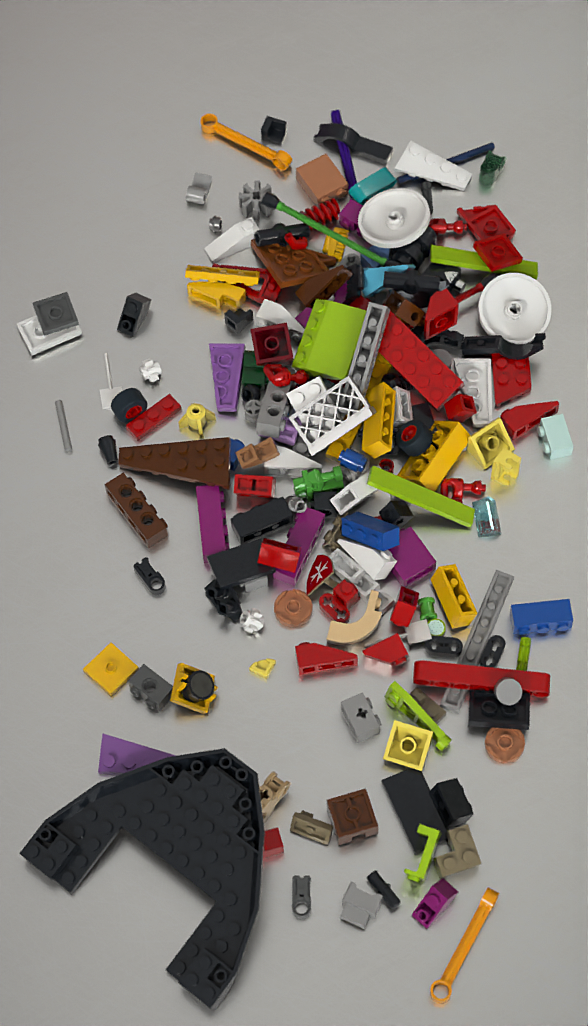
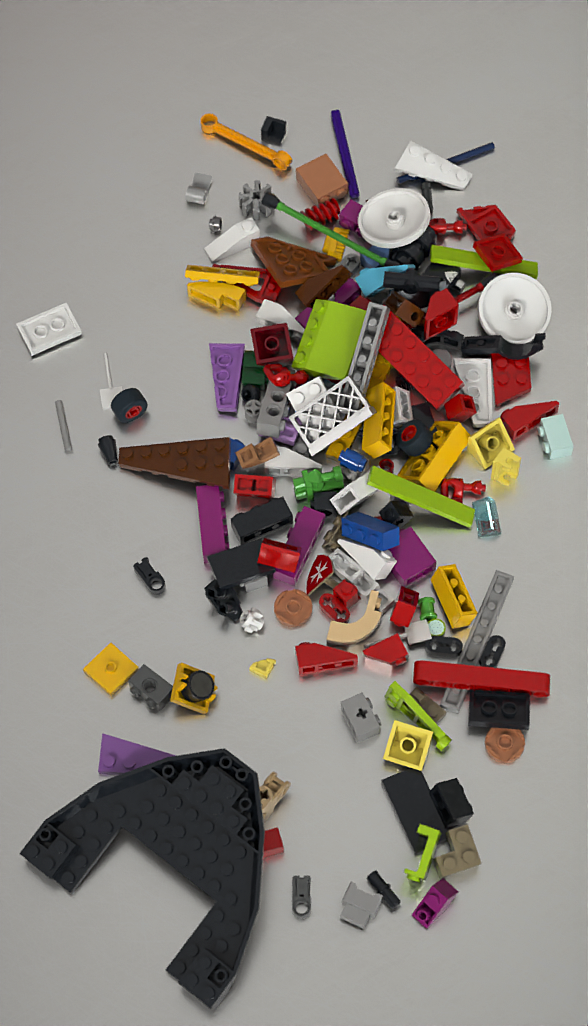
(55, 313): dark grey plate -> none
(133, 313): black slope -> none
(149, 533): reddish brown brick -> none
(150, 370): white gear -> none
(153, 417): red plate -> none
(196, 417): light yellow brick -> none
(239, 319): black panel -> none
(276, 234): black piece -> none
(297, 502): light grey pin -> none
(299, 244): red arm -> none
(305, 825): dark tan hinge -> none
(352, 816): reddish brown piece -> none
(355, 282): black piece -> none
(358, 144): black piece -> none
(372, 185): teal beam -> none
(391, 379): black piece -> none
(465, 944): light orange piece -> none
(490, 168): clear green piece -> none
(508, 691): light grey piece -> none
(523, 655): lime axle -> none
(541, 616): blue brick -> none

